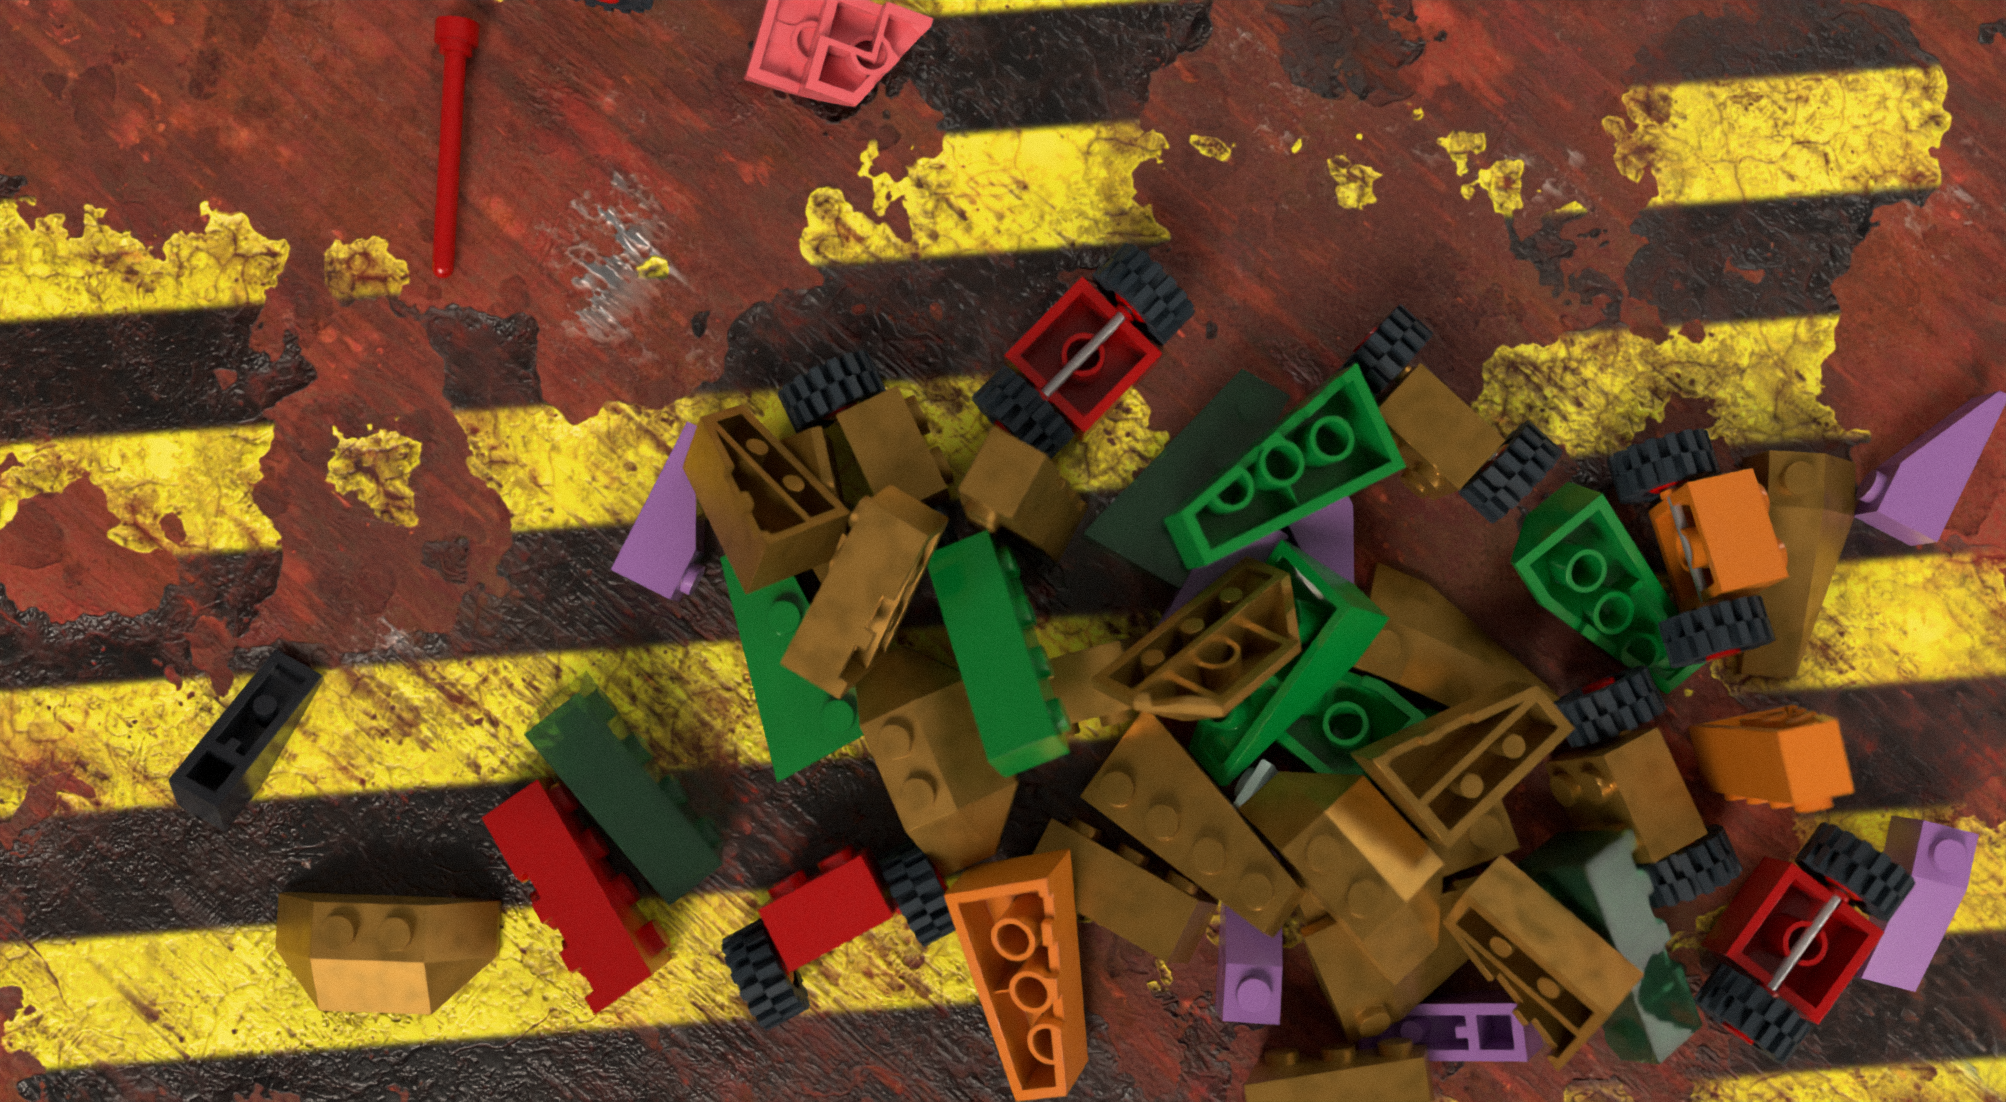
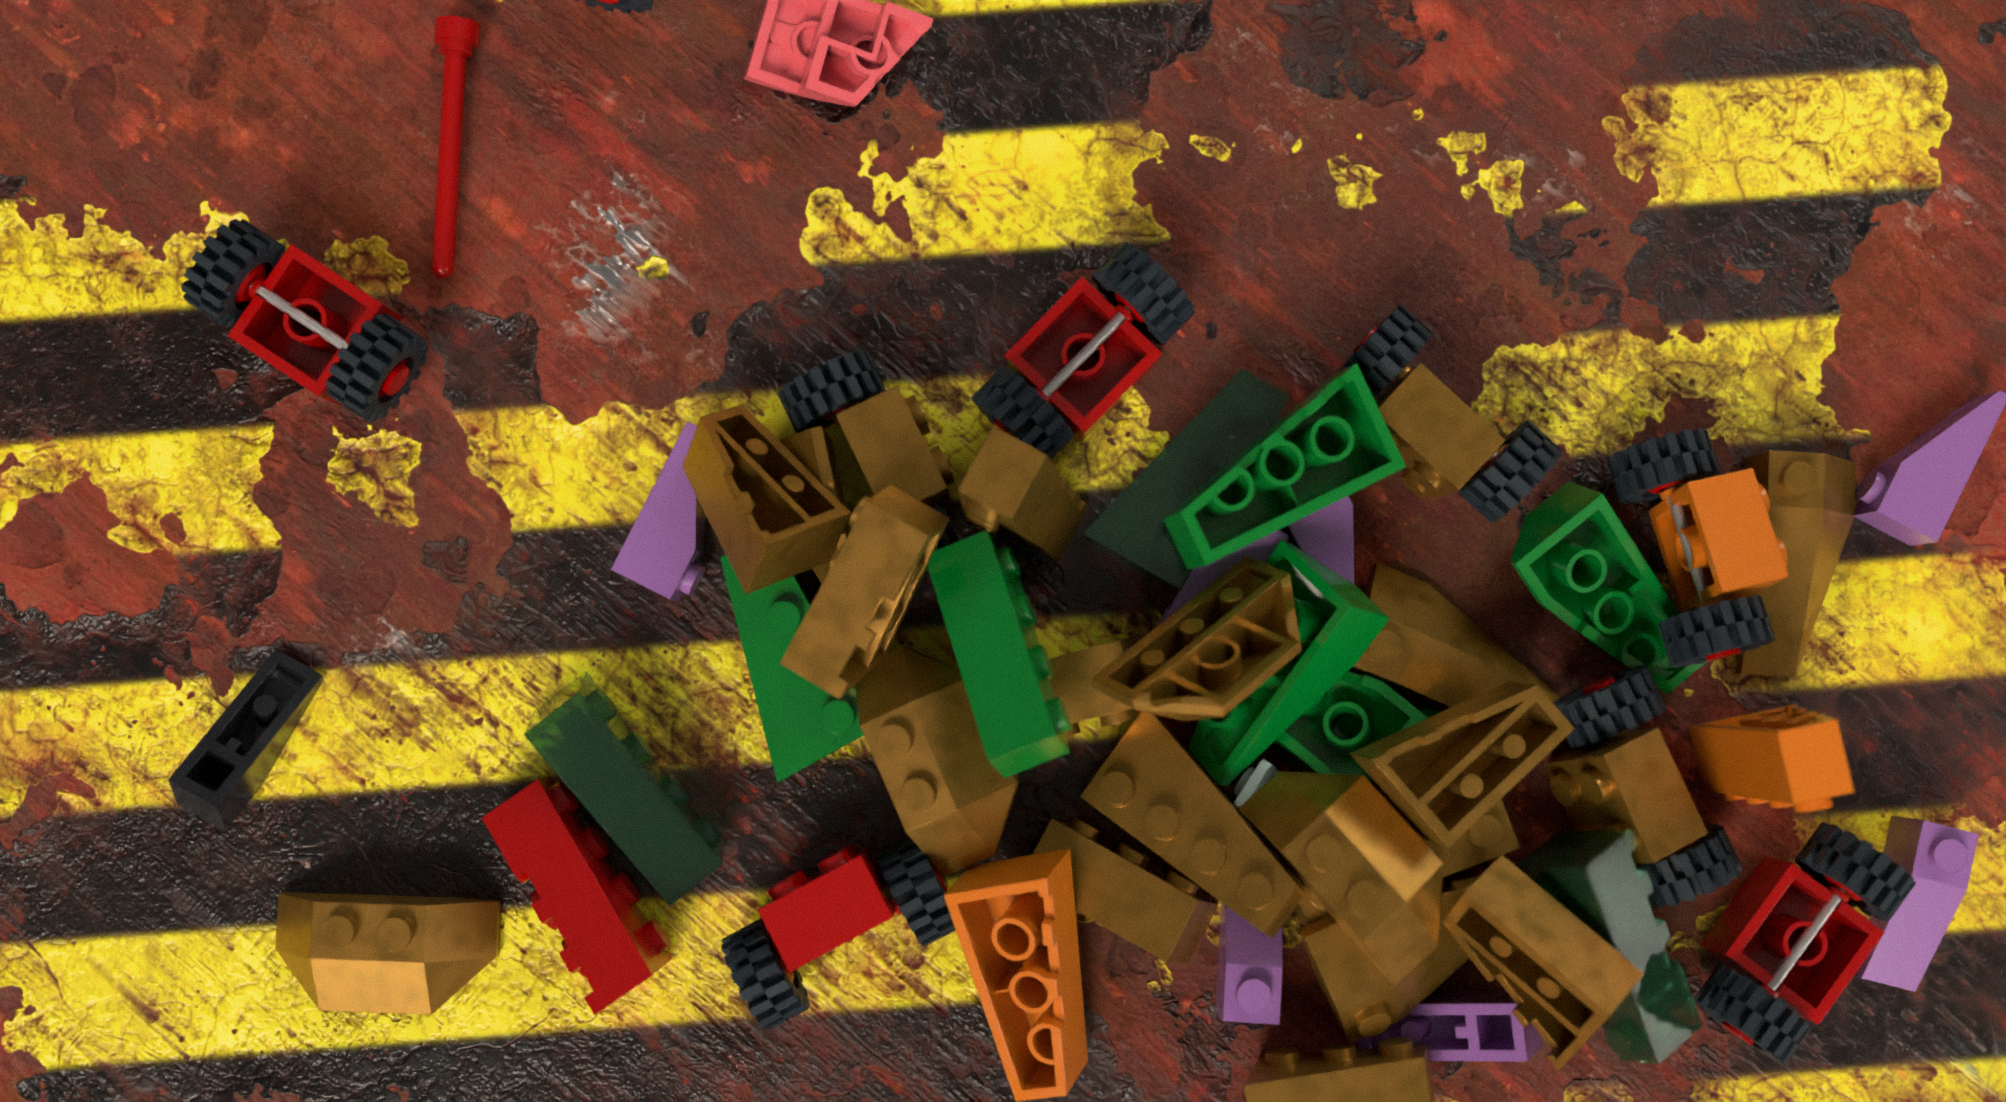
(305, 320): none -> brick

